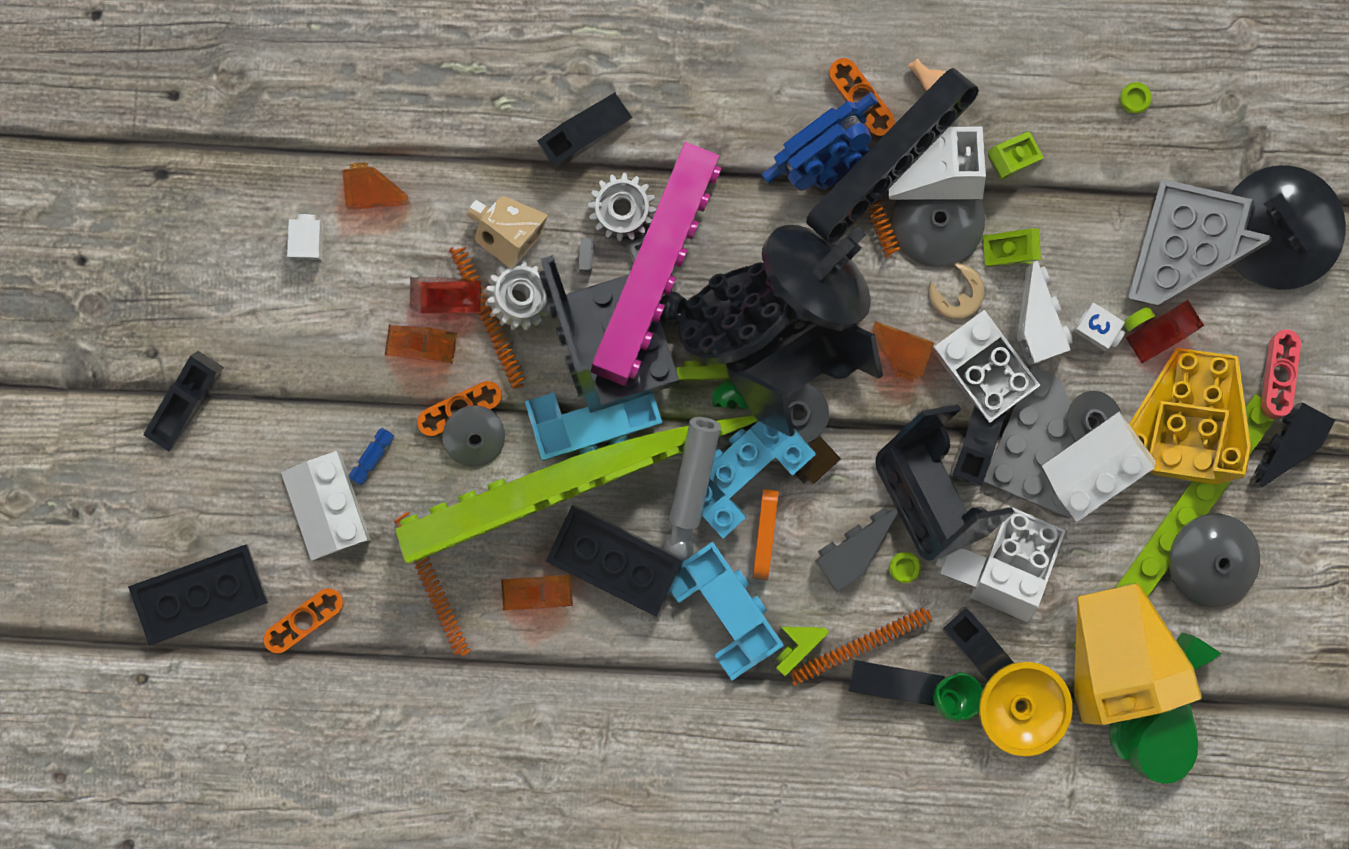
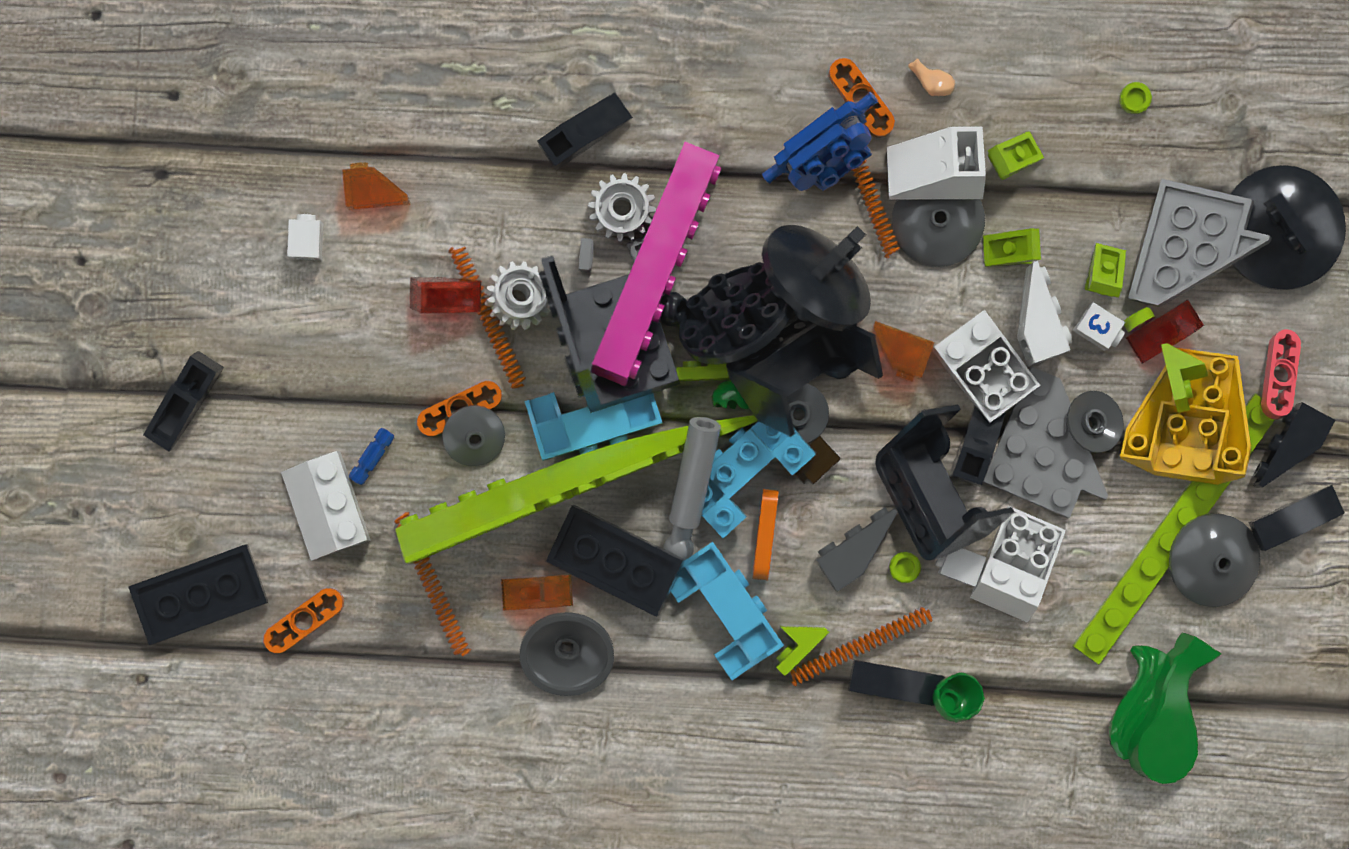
(421, 343): clear orange slope -> none
(507, 228): tan torso -> none
(562, 667): none -> dark grey dish
(892, 155): black beam -> none
(967, 305): tan head -> none
(976, 643): black slope -> none
(1045, 711): yellow dish -> none
(1098, 466): white slope -> none
(1106, 271): none -> lime slope
(1127, 659): yellow wedge -> none
(1181, 370): none -> lime slope
(1296, 518): none -> black slope

